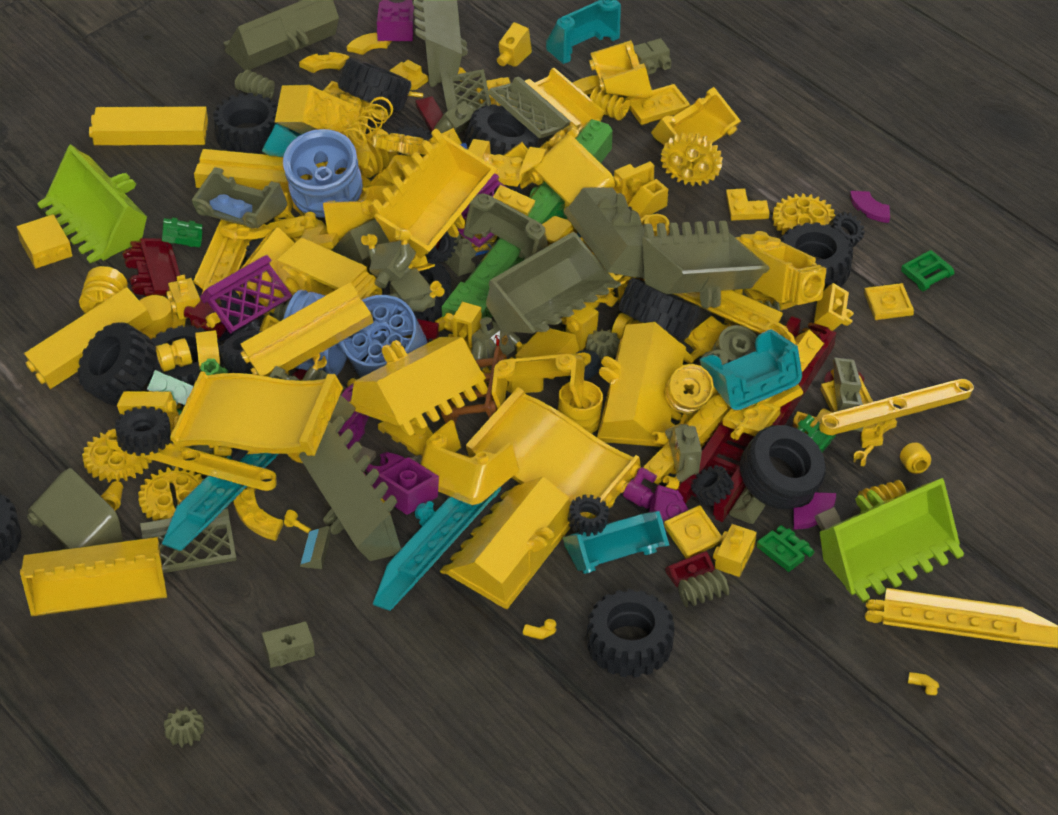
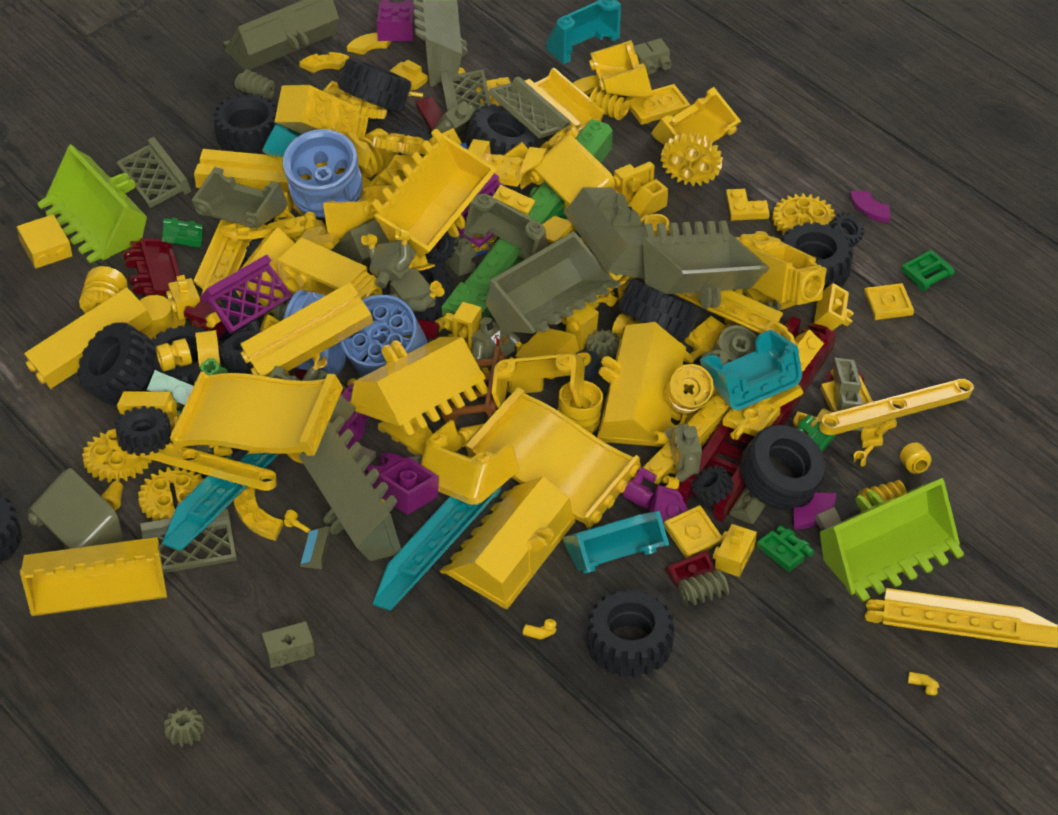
(149, 126): yellow brick -> none
(165, 167): none -> olive fence
(230, 206): medium blue plate -> none
(350, 128): yellow piece -> none
(424, 512): teal plate -> none
(466, 433): none -> yellow cone
(514, 45): yellow torso -> none
(592, 506): black tyre -> none

